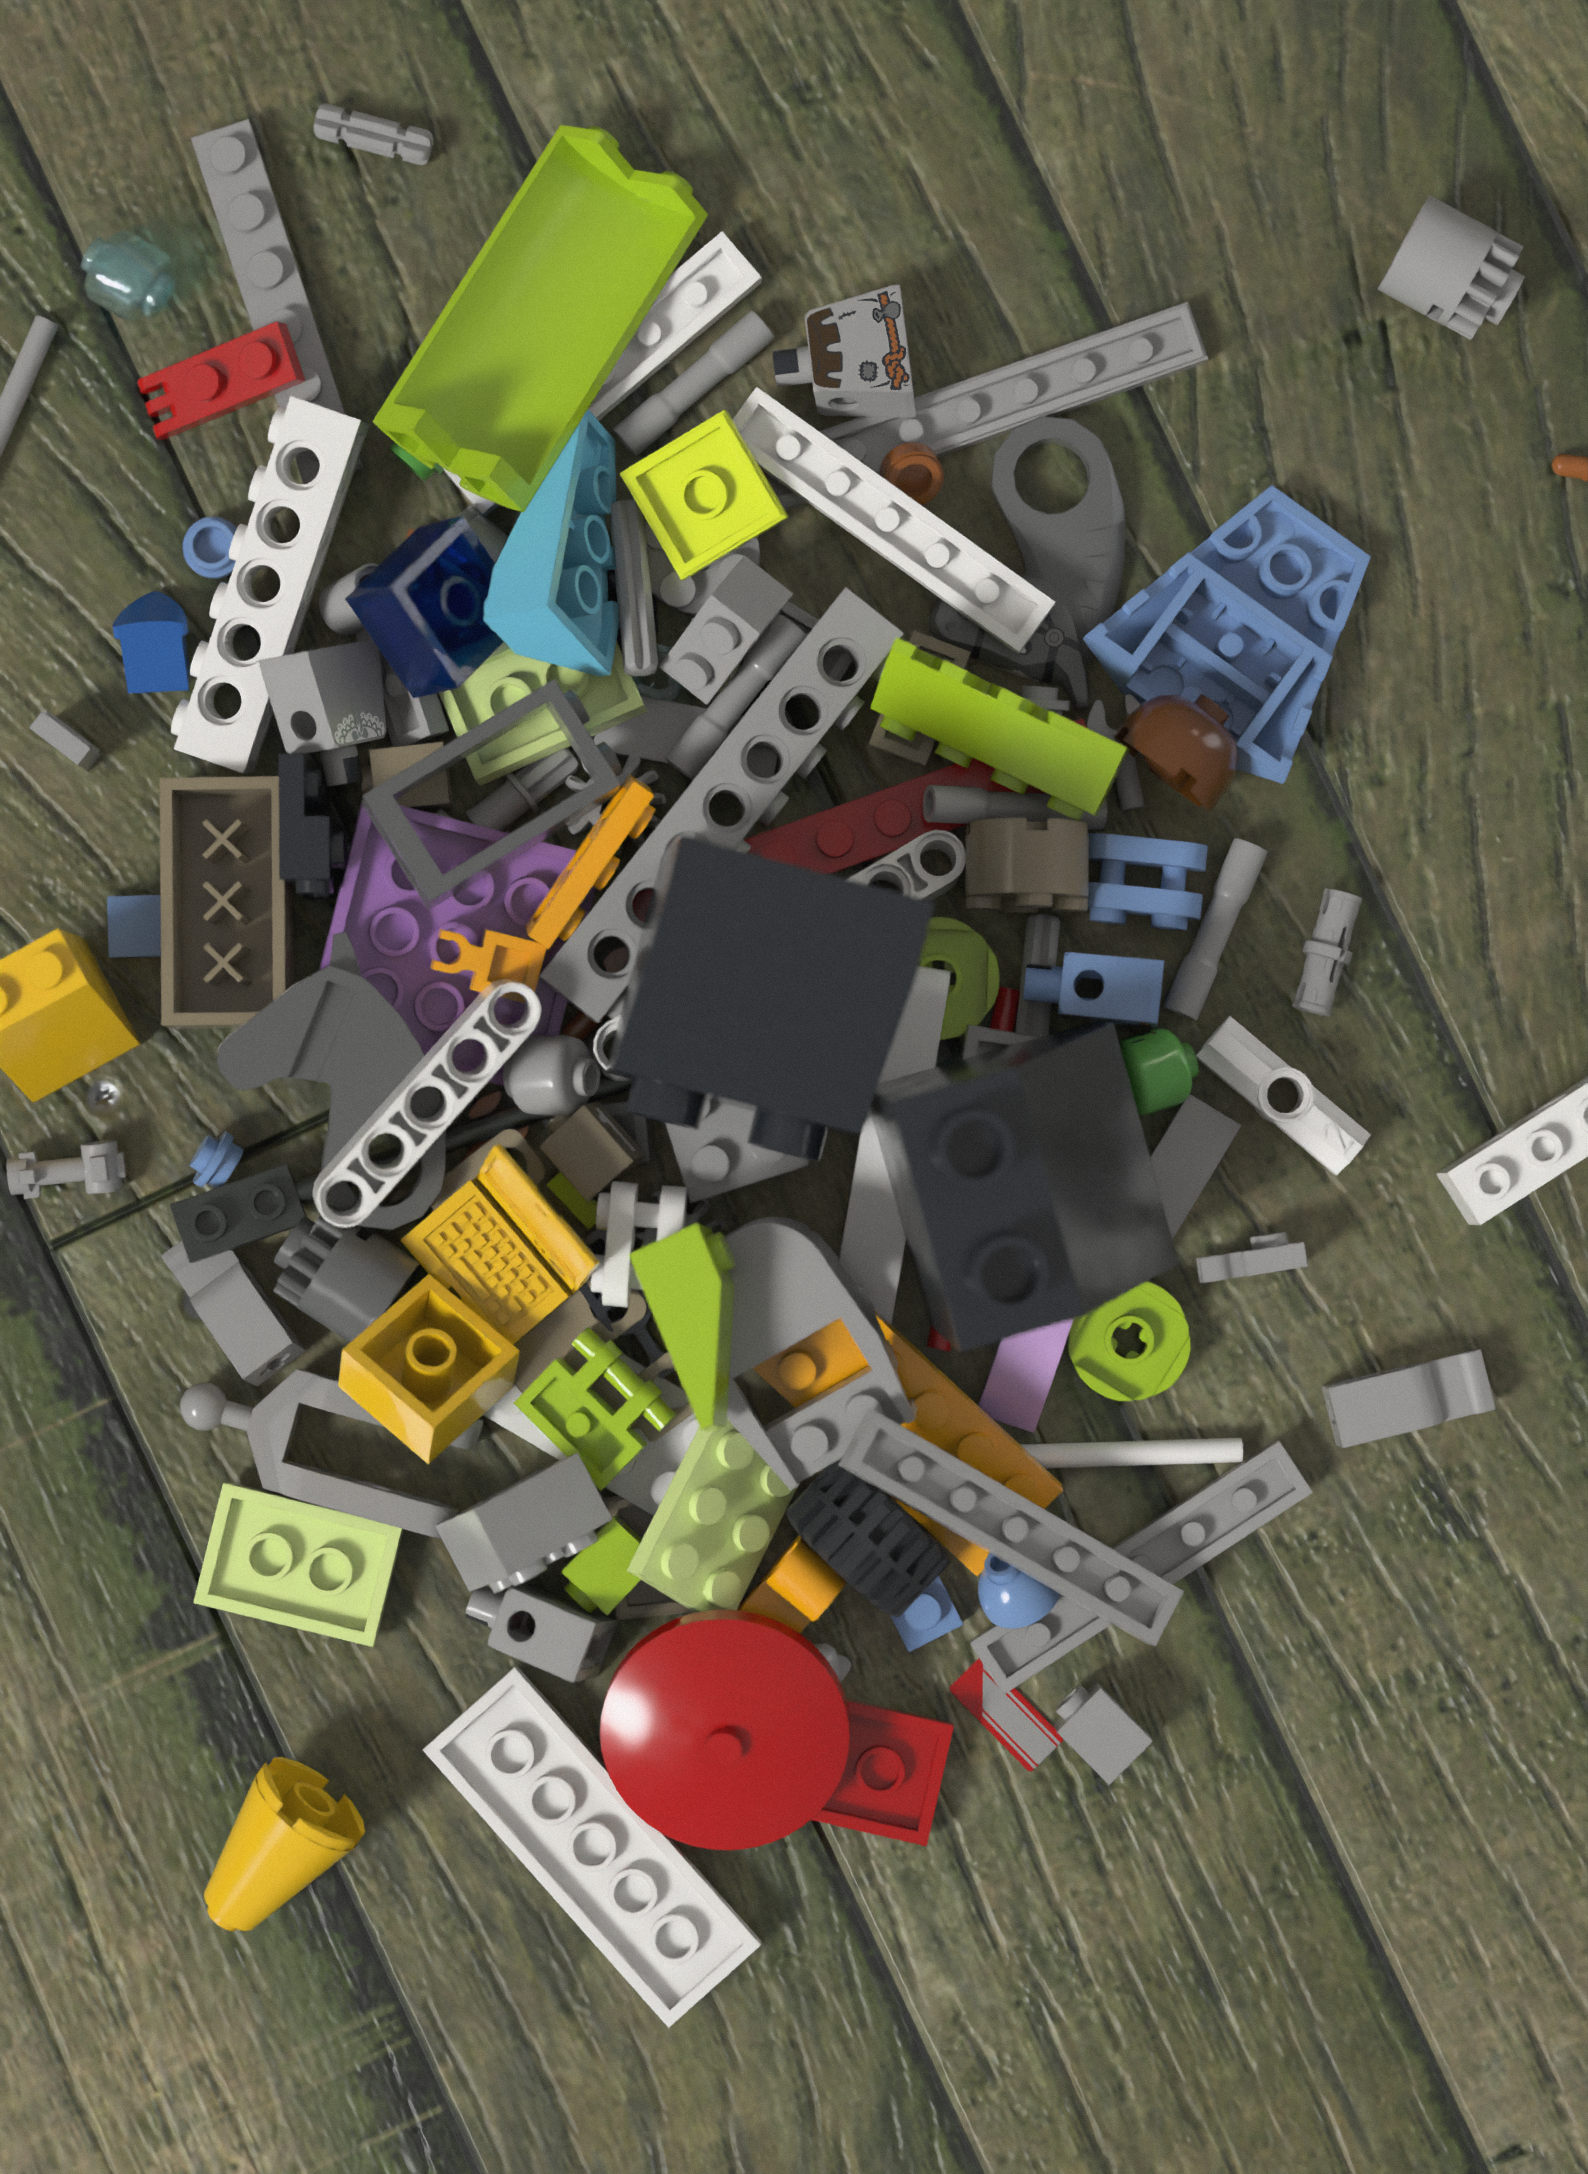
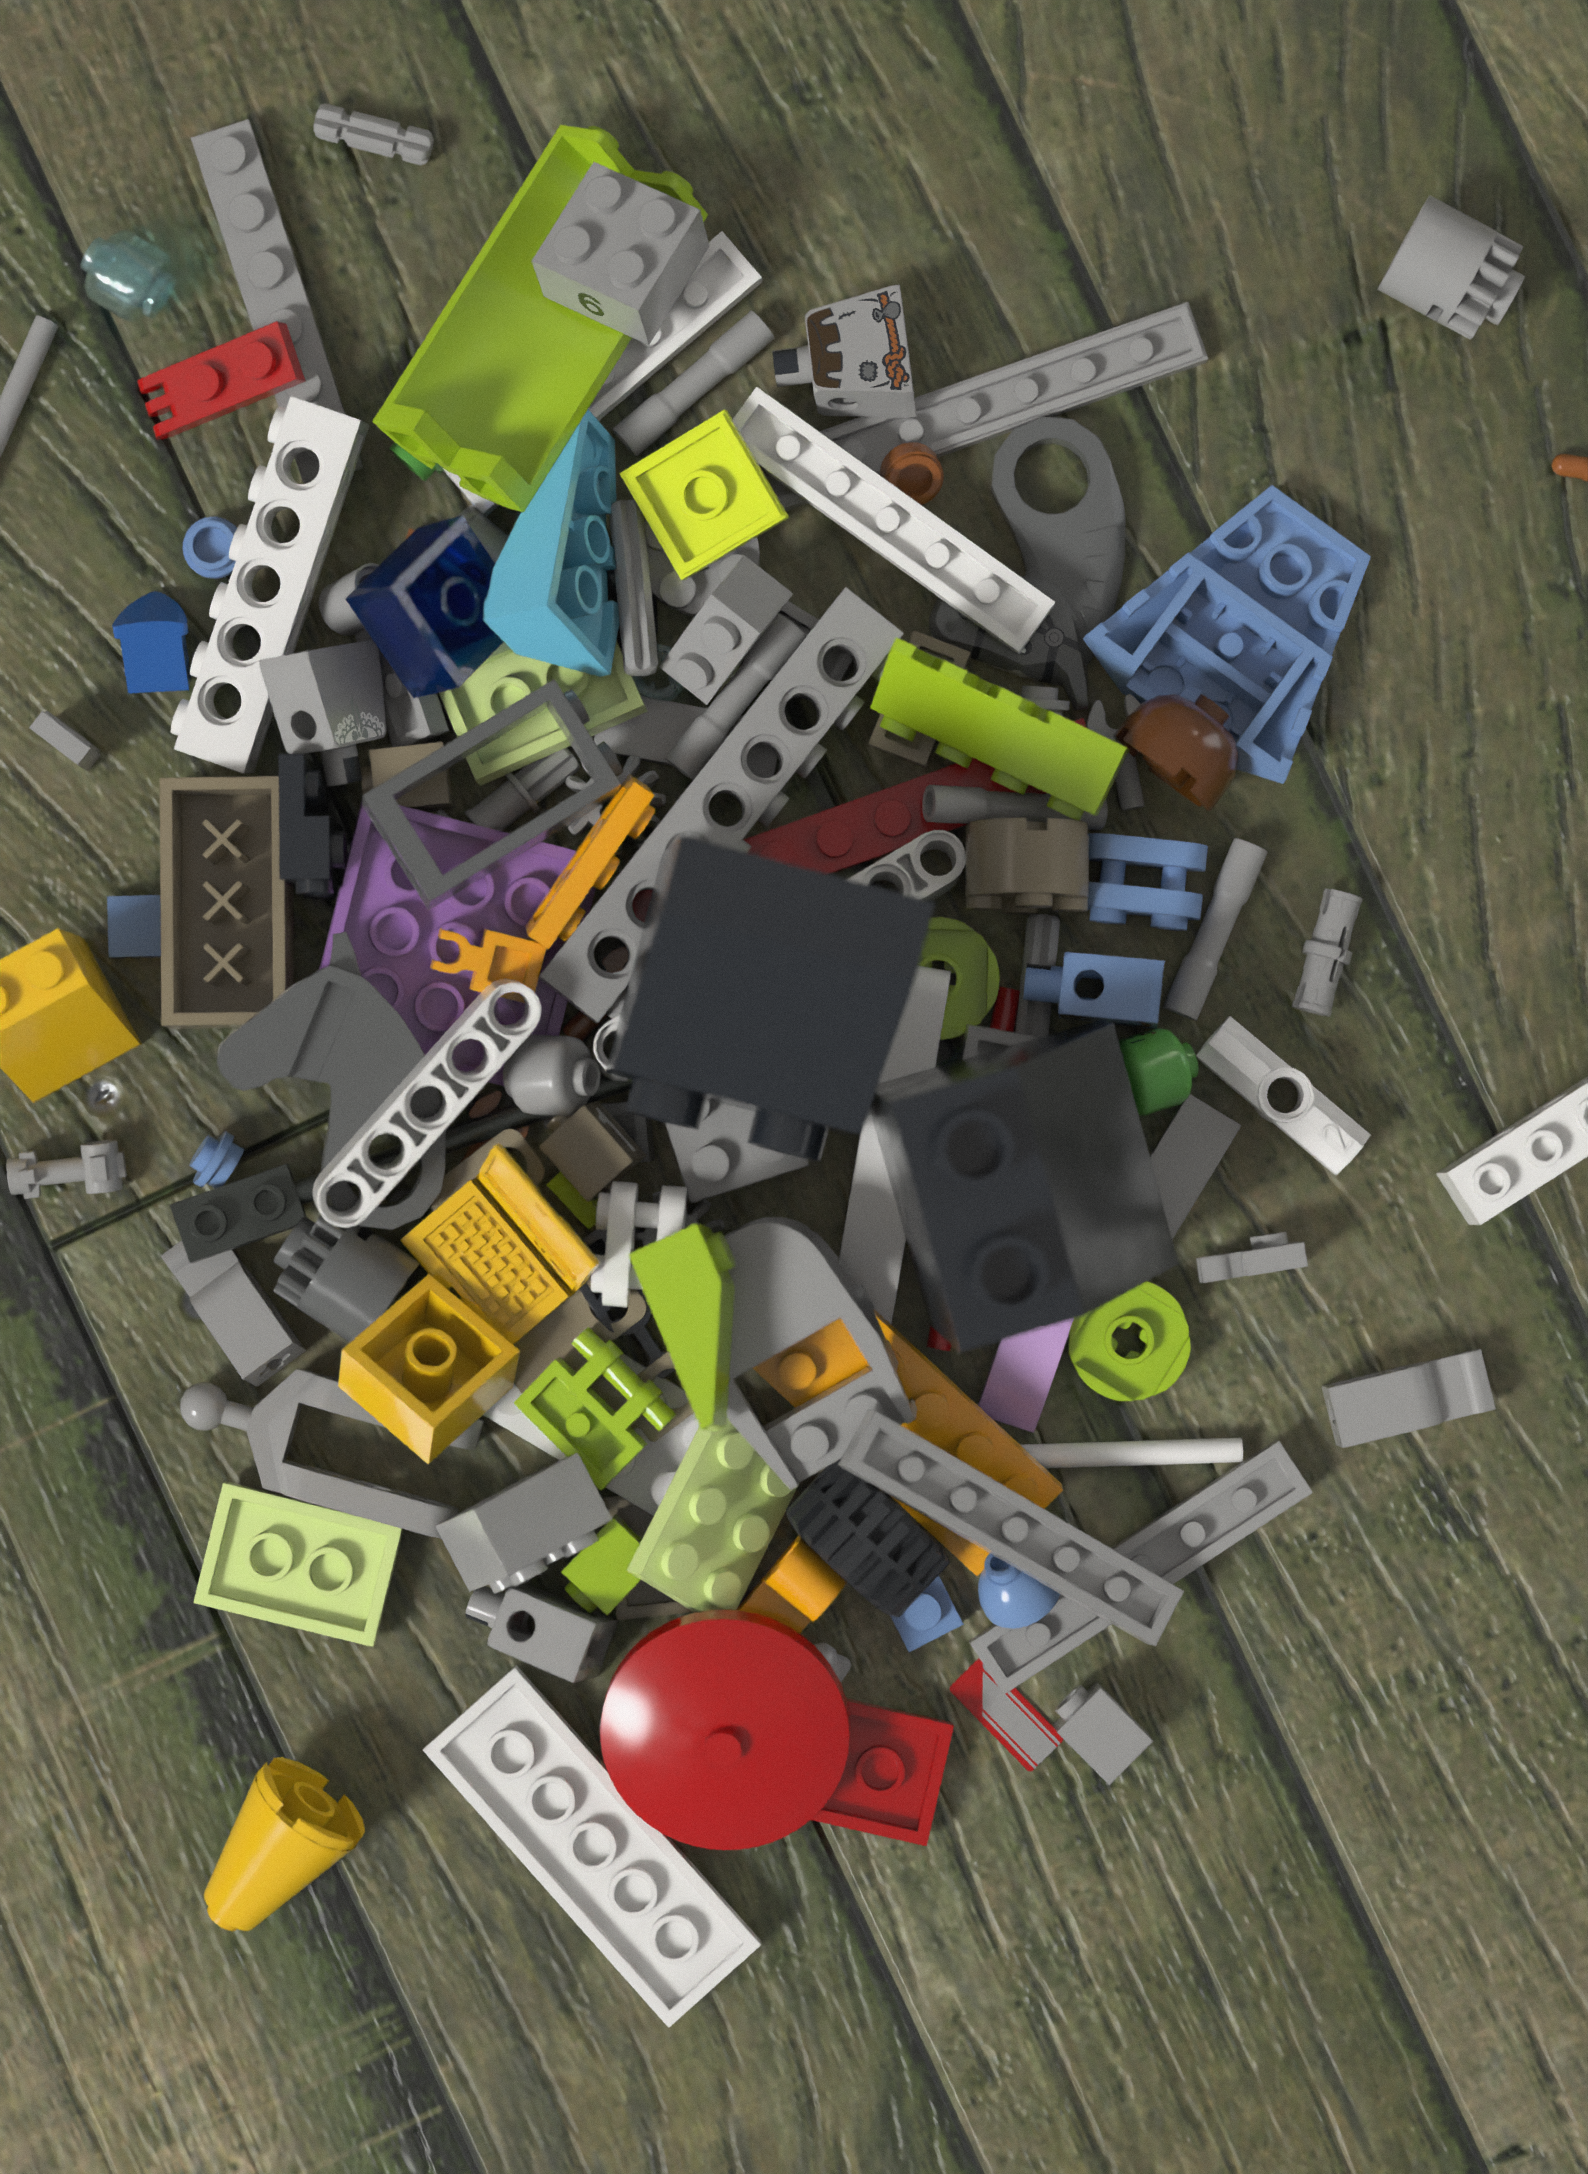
(621, 253): none -> light grey brick

